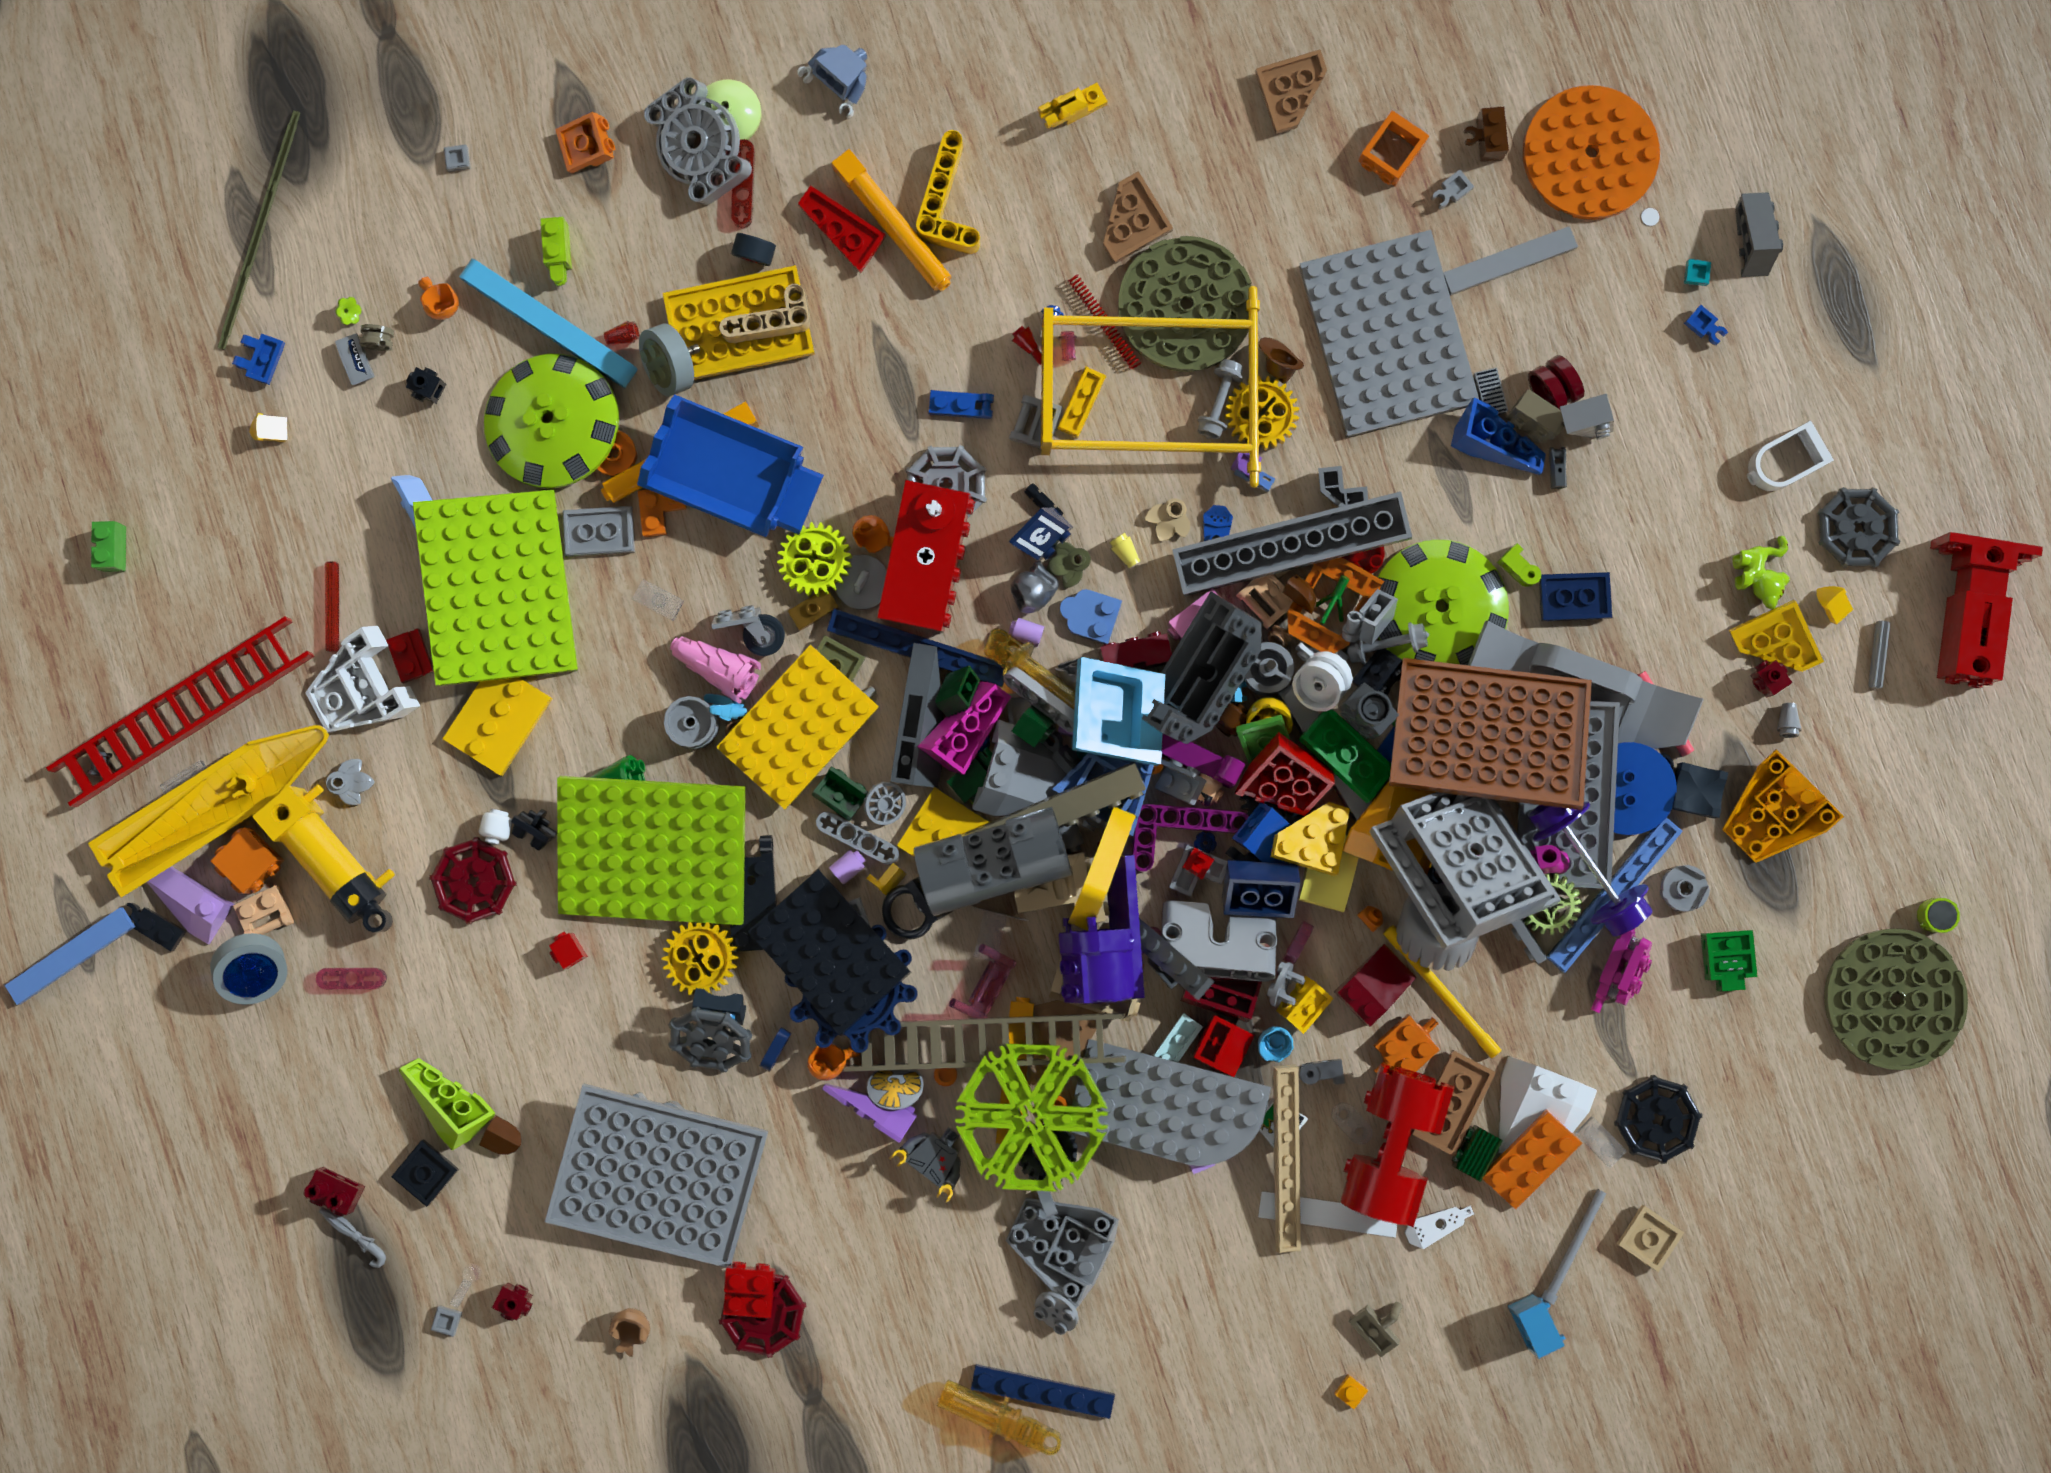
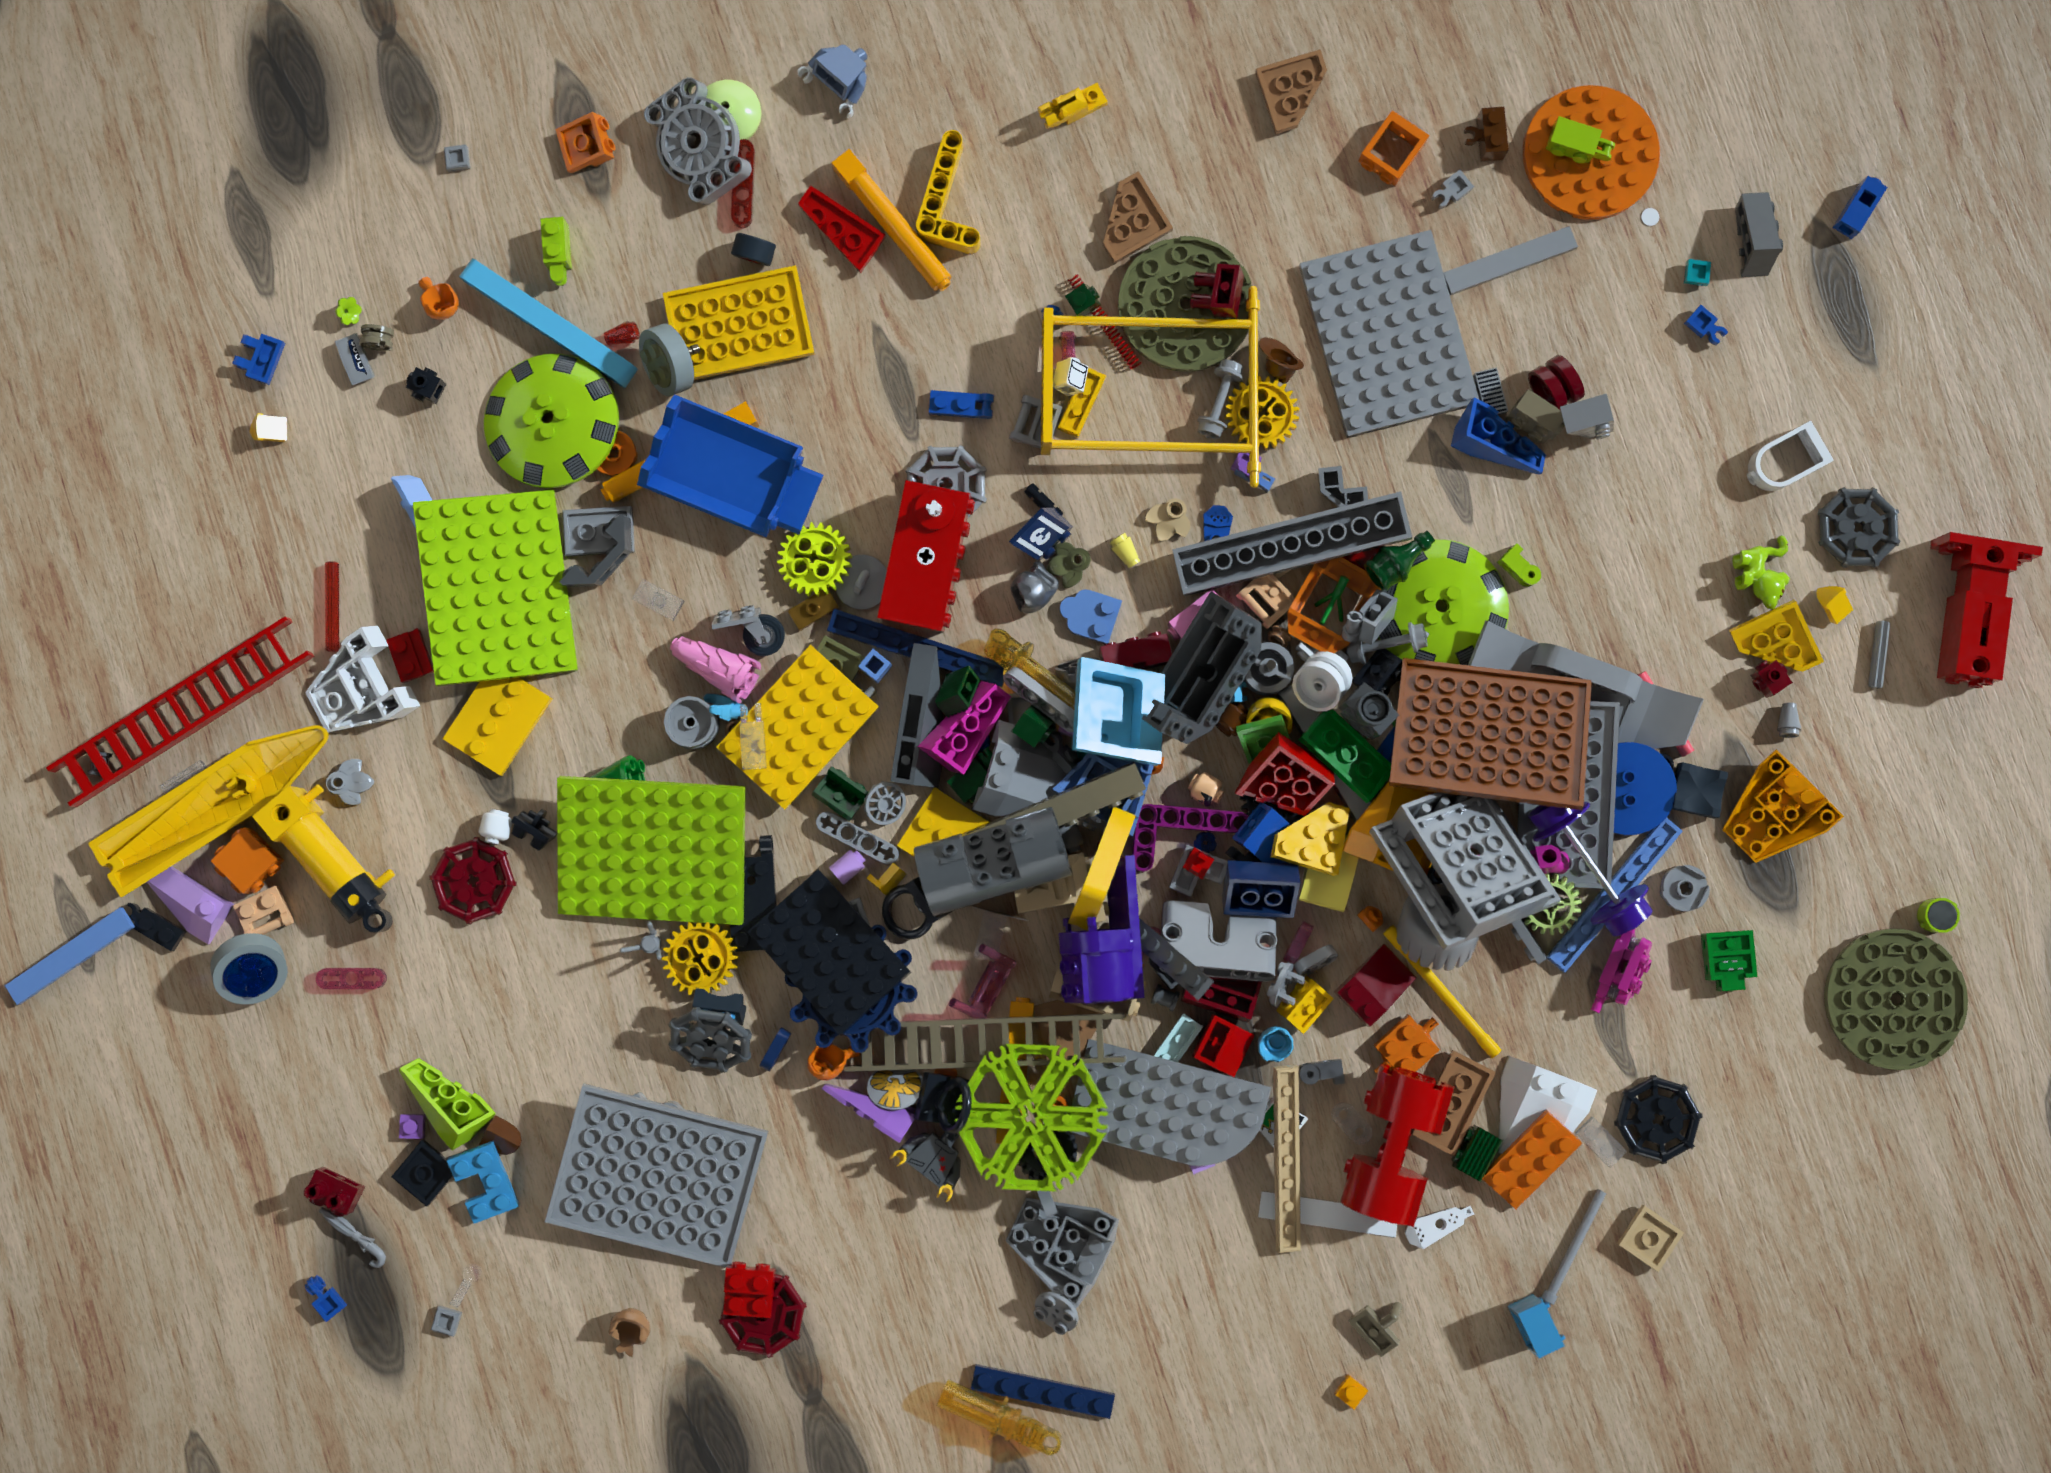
(110, 546): bright green piece -> none
(259, 229): olive piece -> none
(328, 1302): none -> blue plate
(412, 1126): none -> medium lavender plate
(499, 1191): none -> dark azure plate
(513, 1301): dark red brick -> none
(567, 950): red brick -> none
(620, 530): none -> dark grey slope
(649, 943): none -> light grey plant
(652, 512): orange plate -> none
(752, 739): none -> clear hinge
(764, 318): tan beam -> none
(872, 533): orange hair -> none
(875, 666): none -> medium blue brick
(939, 1101): none -> black tile
(1026, 341): red cone -> none
(1026, 631): lavender brick -> none
(1070, 376): none -> brick
(1083, 300): none -> dark green brick
(1165, 997): none -> dark grey bush
(1180, 782): light grey bracket -> none
(1225, 769): magenta beam -> none
(1226, 292): none -> dark red brick
(1301, 593): reddish brown brick -> none
(1315, 960): none -> light grey beam
(1395, 562): none -> dark green piece
(1558, 471): dark grey bar -> none
(1575, 596): dark blue plate -> none
(1578, 141): none -> lime brick
(1860, 207): none -> blue brick

